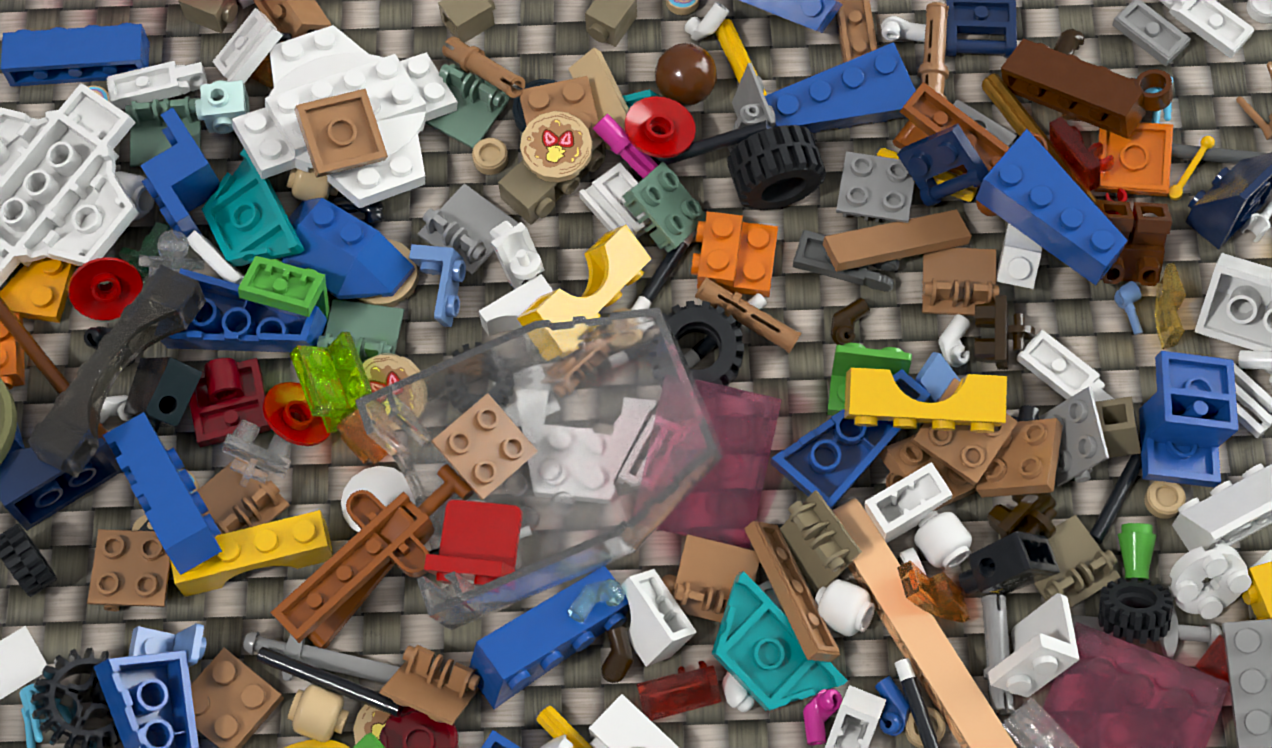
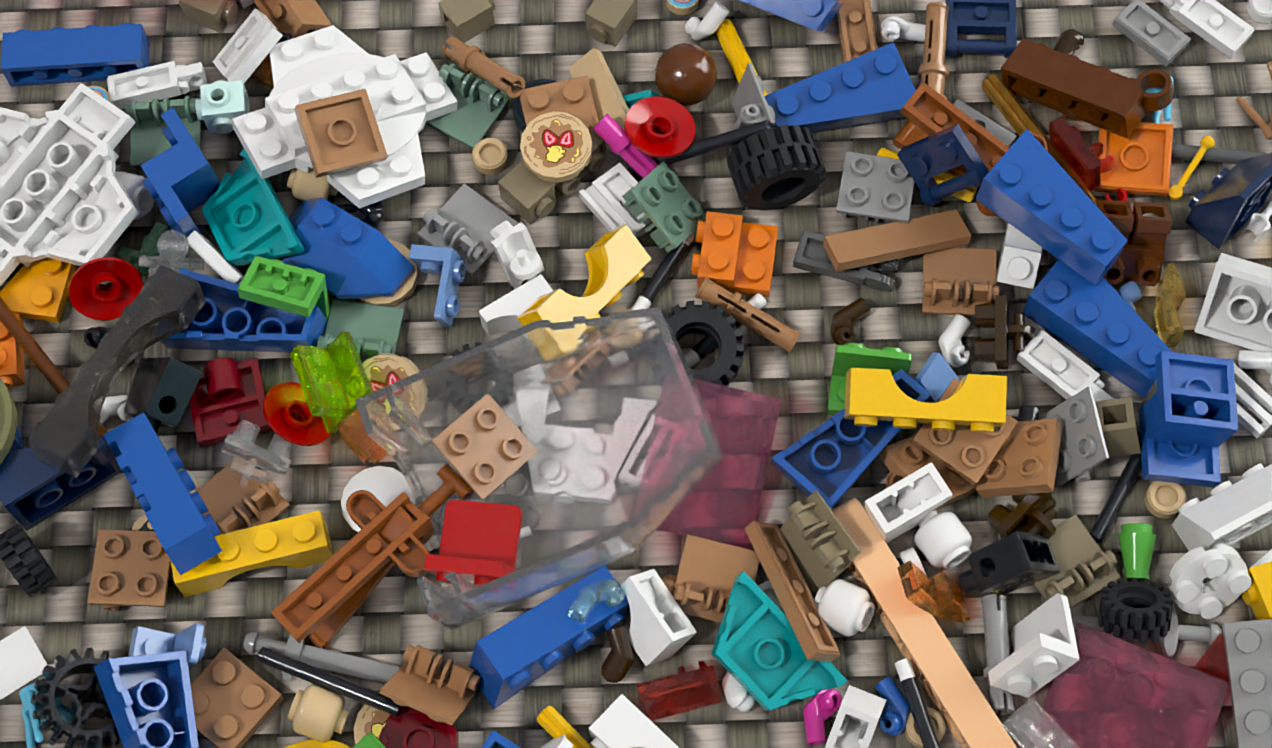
(1097, 326): none -> blue wedge

